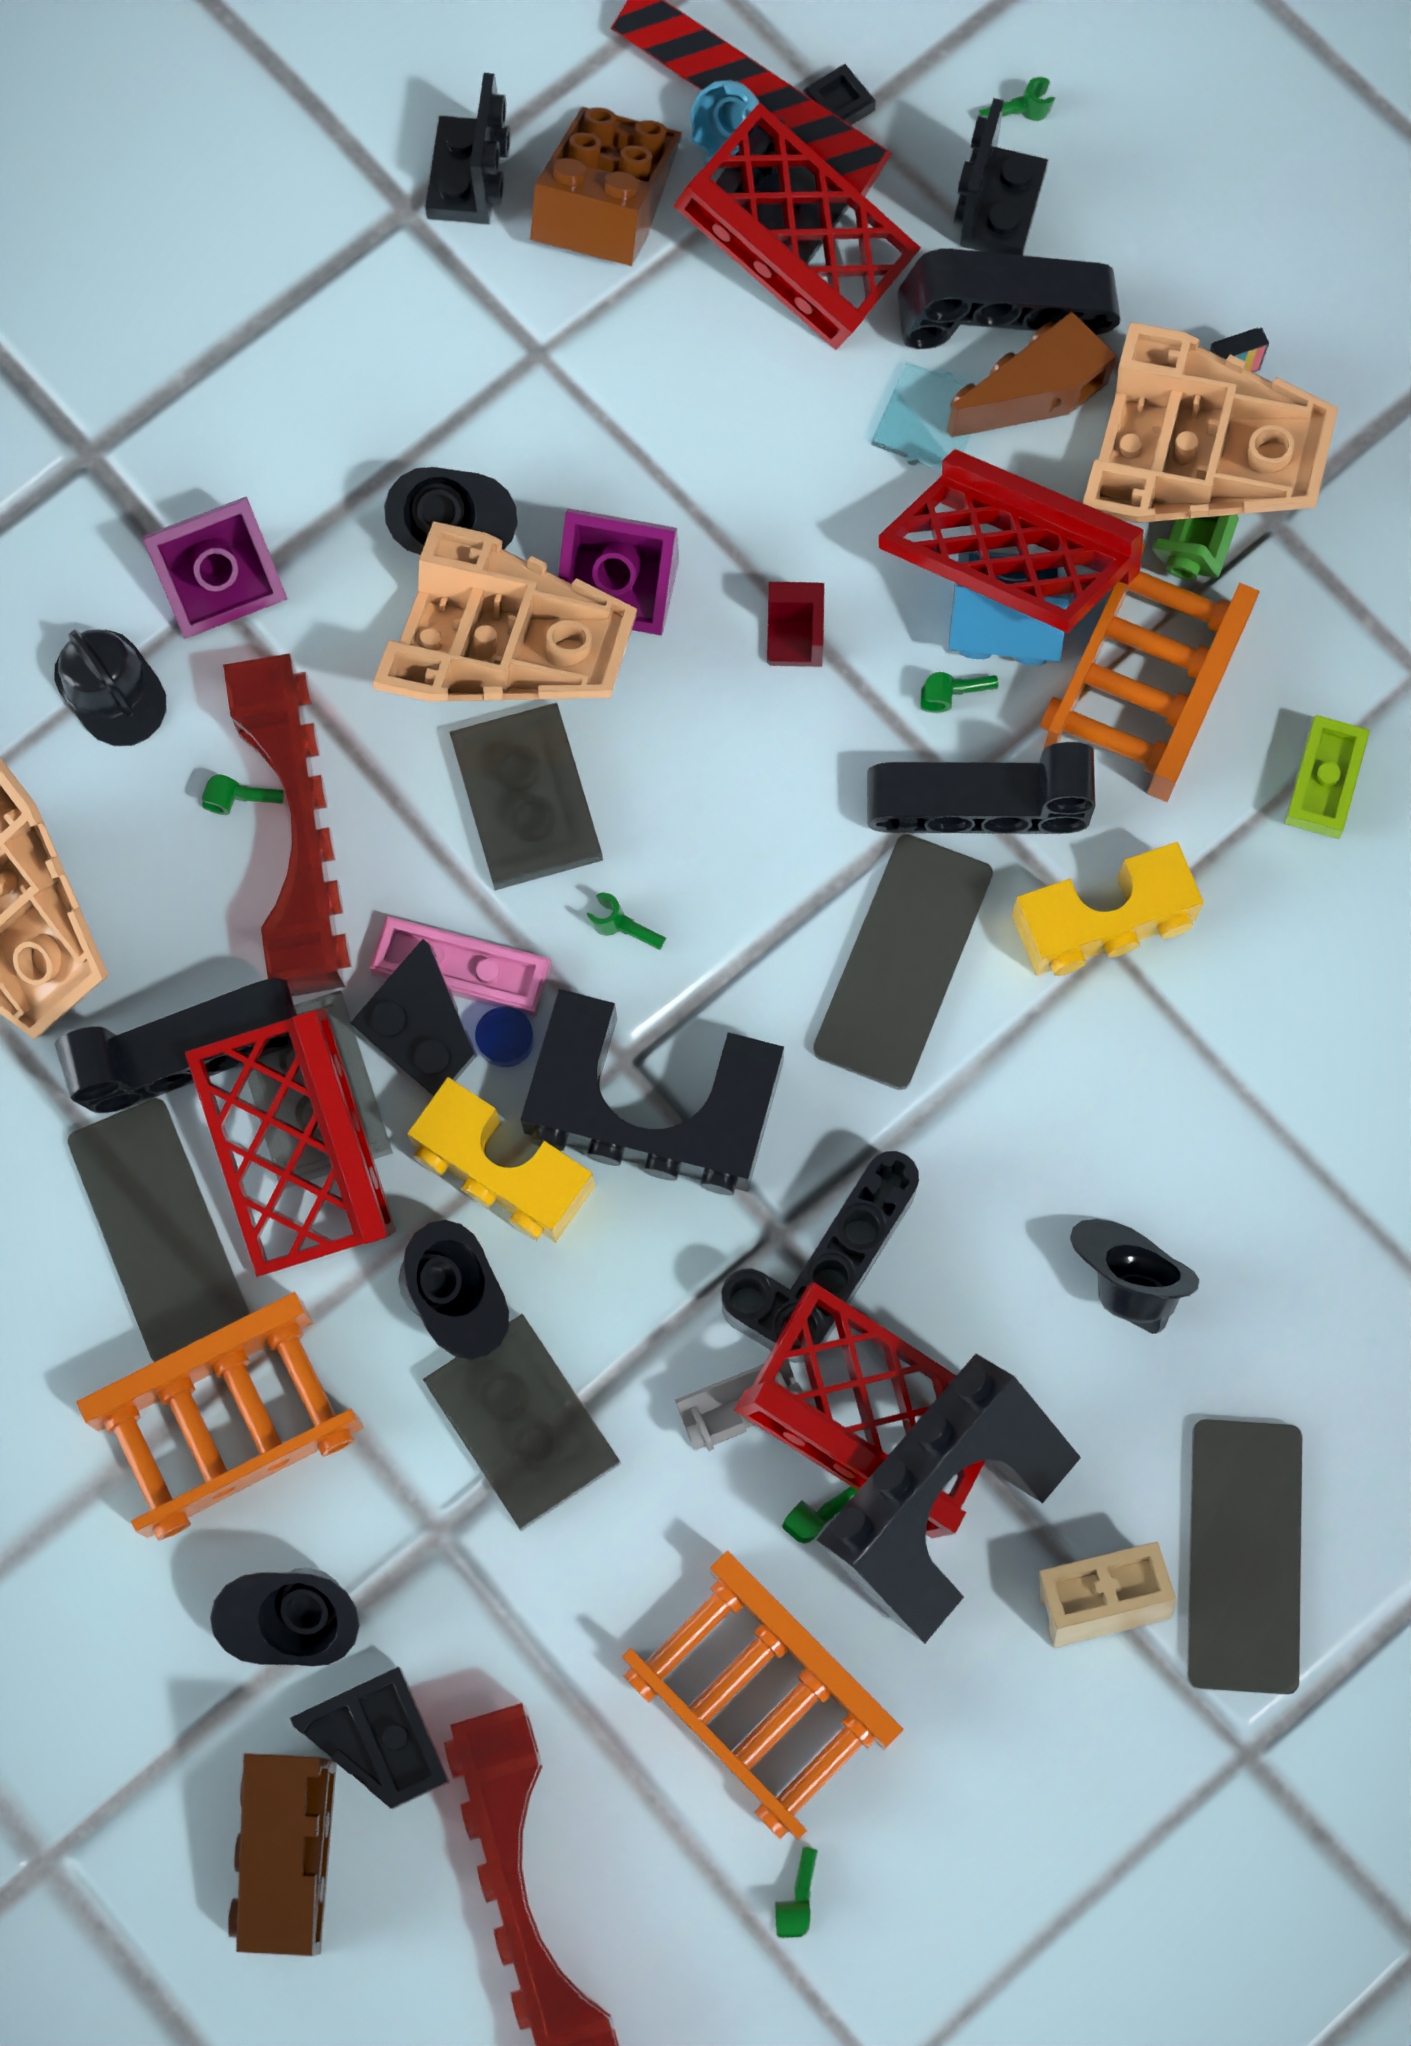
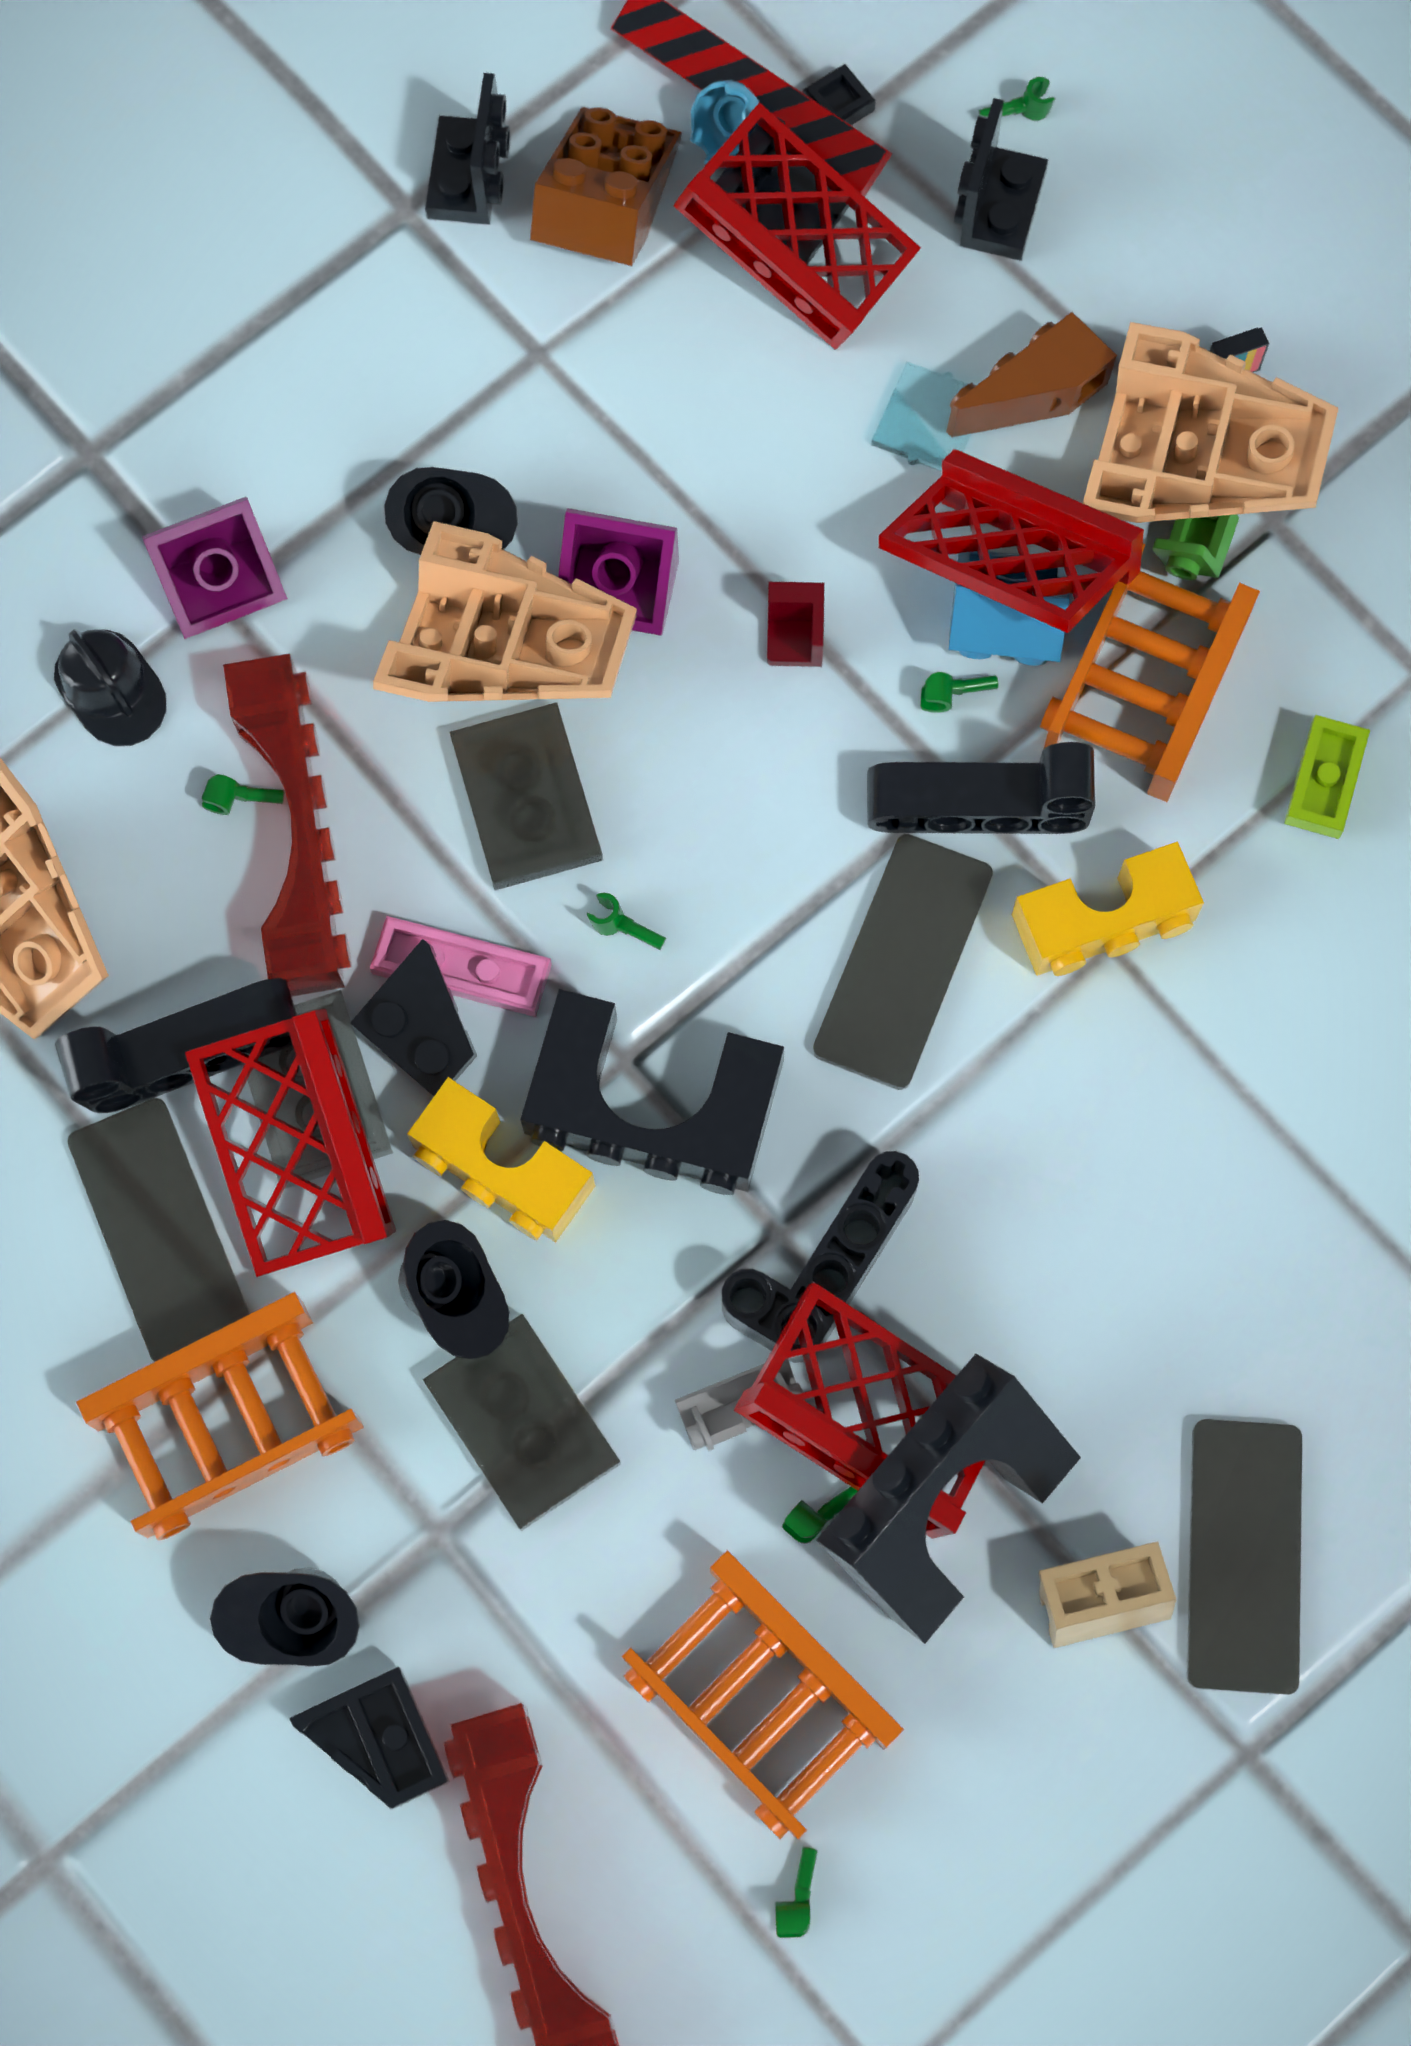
(282, 1854): reddish brown wedge -> none
(504, 1036): clear blue tile -> none
(1001, 292): black beam -> none
(1133, 1273): black piece -> none

